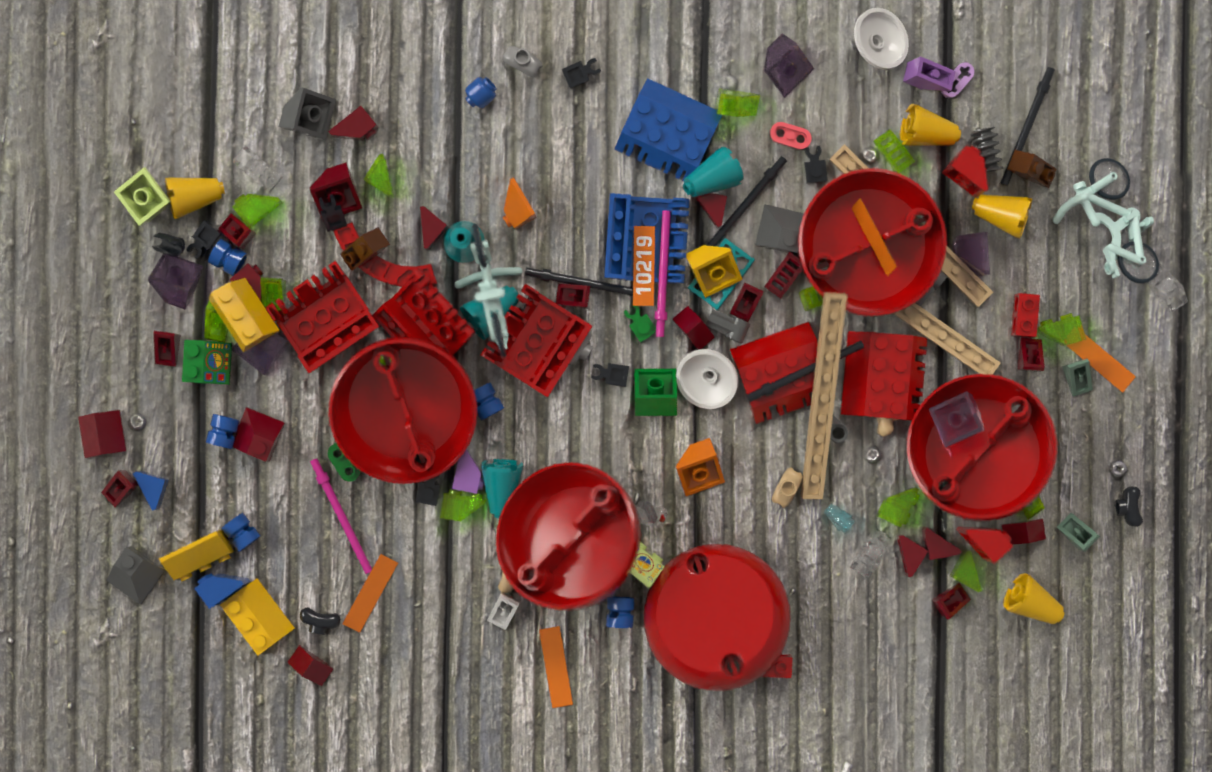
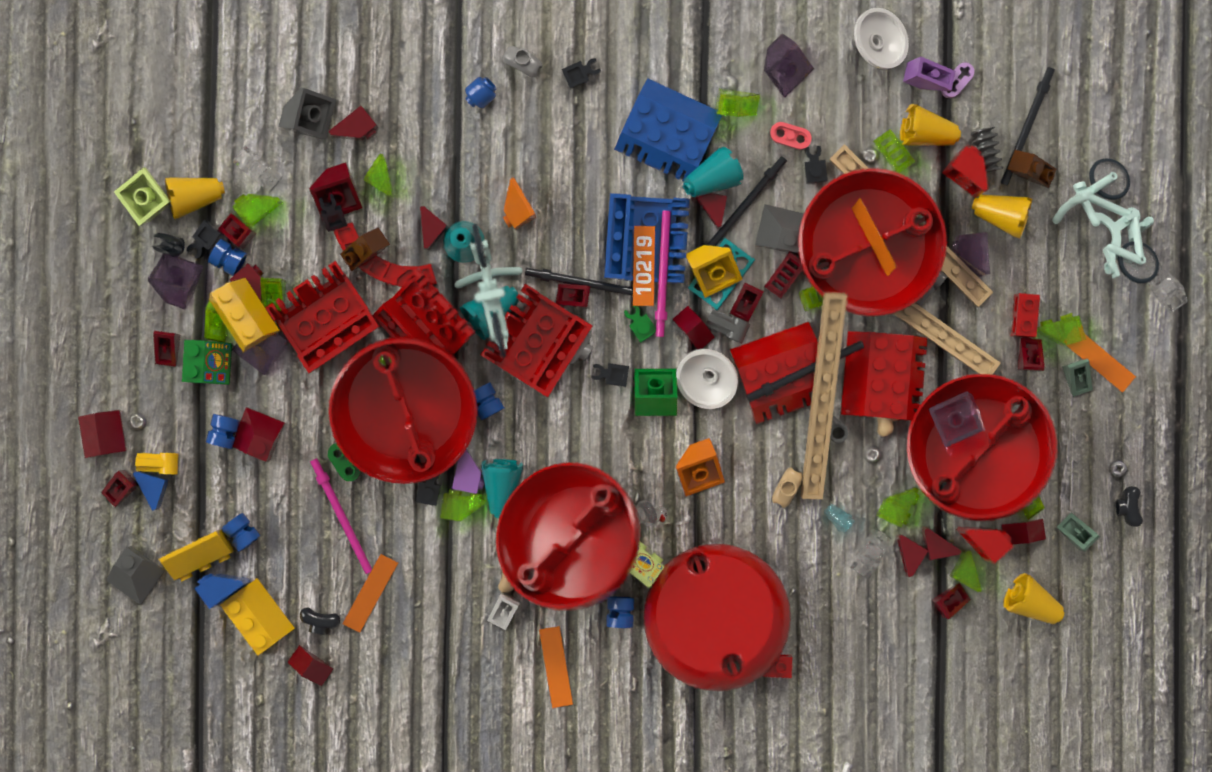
(163, 463): none -> yellow piece

